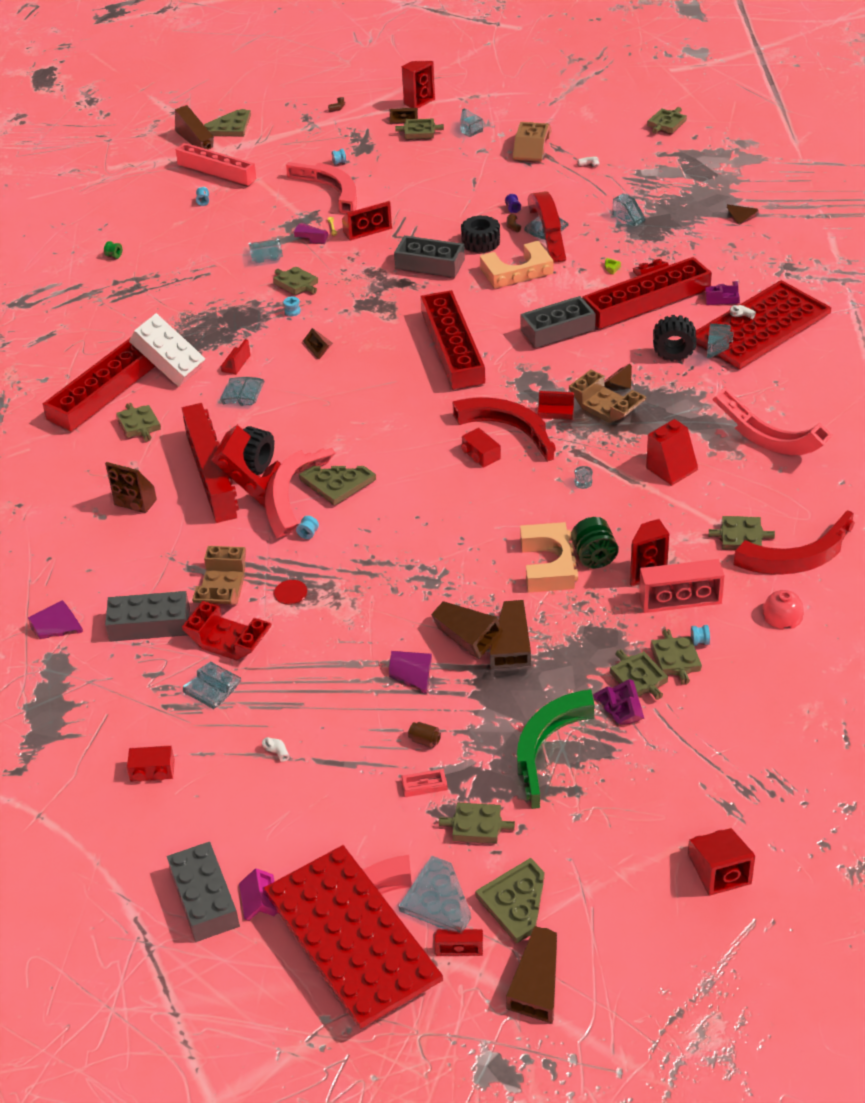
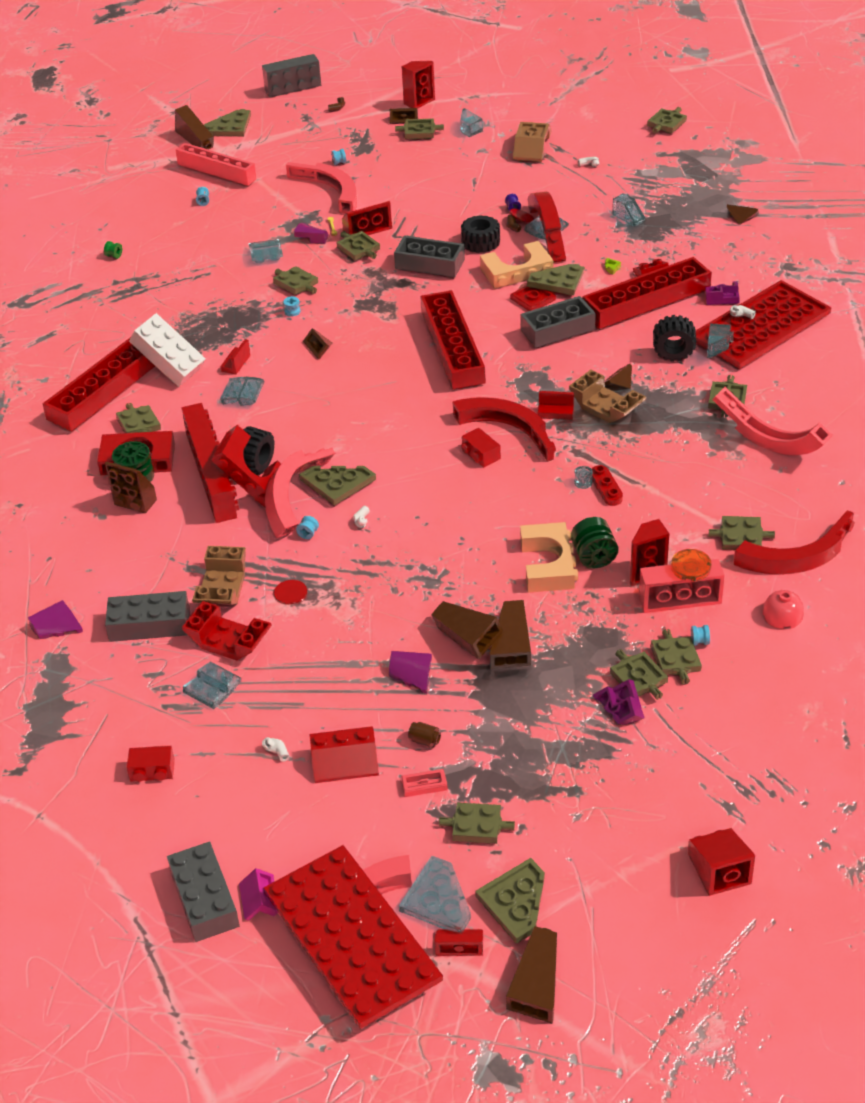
(135, 456): none -> dark green wheel
(160, 444): none -> red arch
(291, 75): none -> dark grey brick
(344, 754): none -> red slope
(358, 245): none -> olive plate
(359, 517): none -> white arm
(521, 215): none -> red piece
(532, 298): none -> red tile
(542, 724): green arch -> none
(559, 279): none -> olive plate
(607, 485): none -> red plate
(671, 452): red slope -> none
(691, 564): none -> clear orange tile
(736, 389): none -> olive plate

